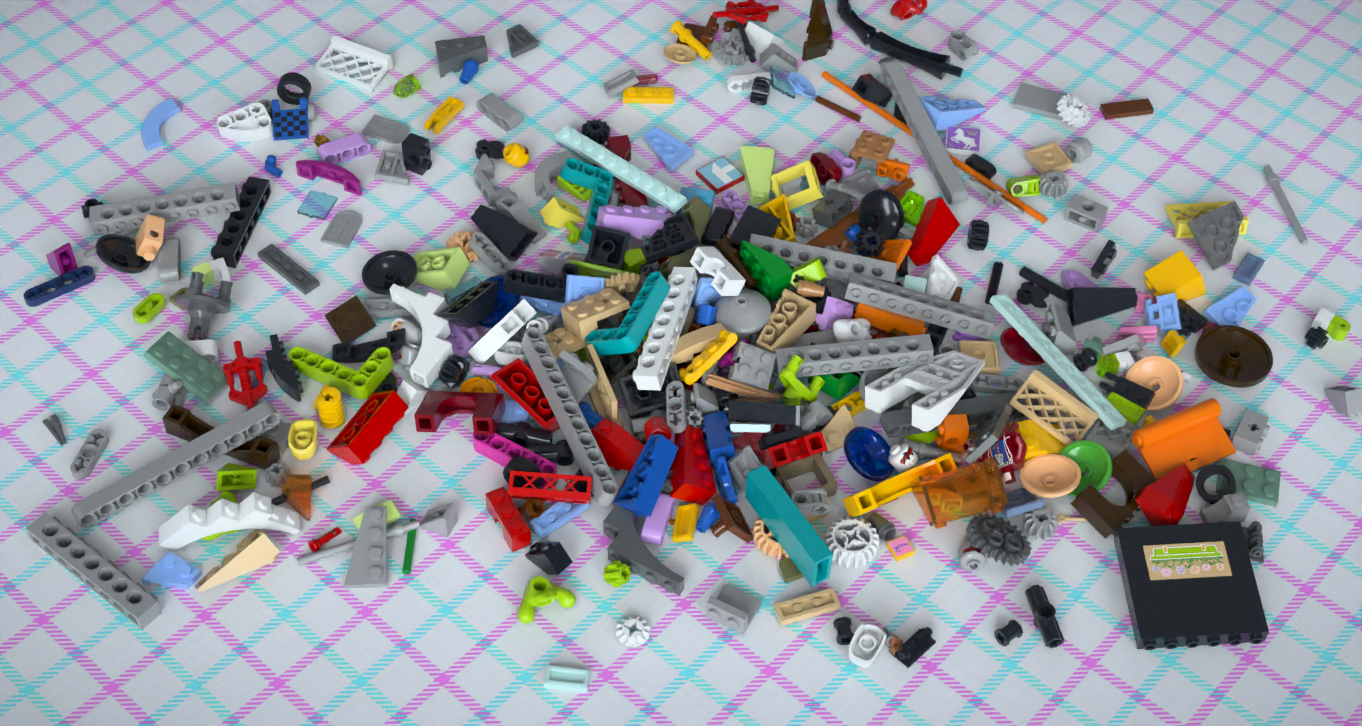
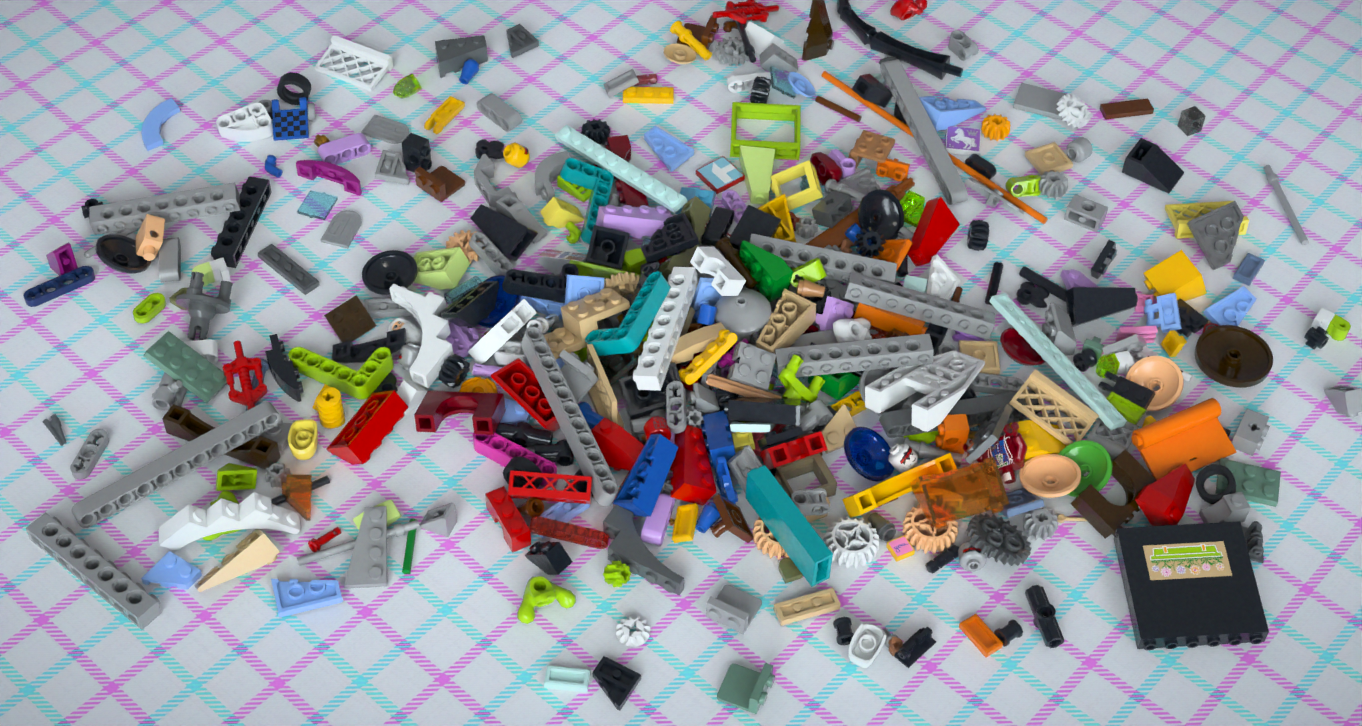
(303, 596): none -> light blue wing
(439, 183): none -> reddish brown bracket
(569, 532): none -> clear red beam
(616, 681): none -> black wing
(742, 439): none -> light yellow plate
(746, 687): none -> sand green bracket
(761, 111): none -> lime window
(926, 537): none -> light nougat gear
(942, 559): none -> black axle
(980, 635): none -> orange tile
(995, 127): none -> light orange gear
(1152, 166): none -> black slope
(1191, 121): none -> clear smoke brick

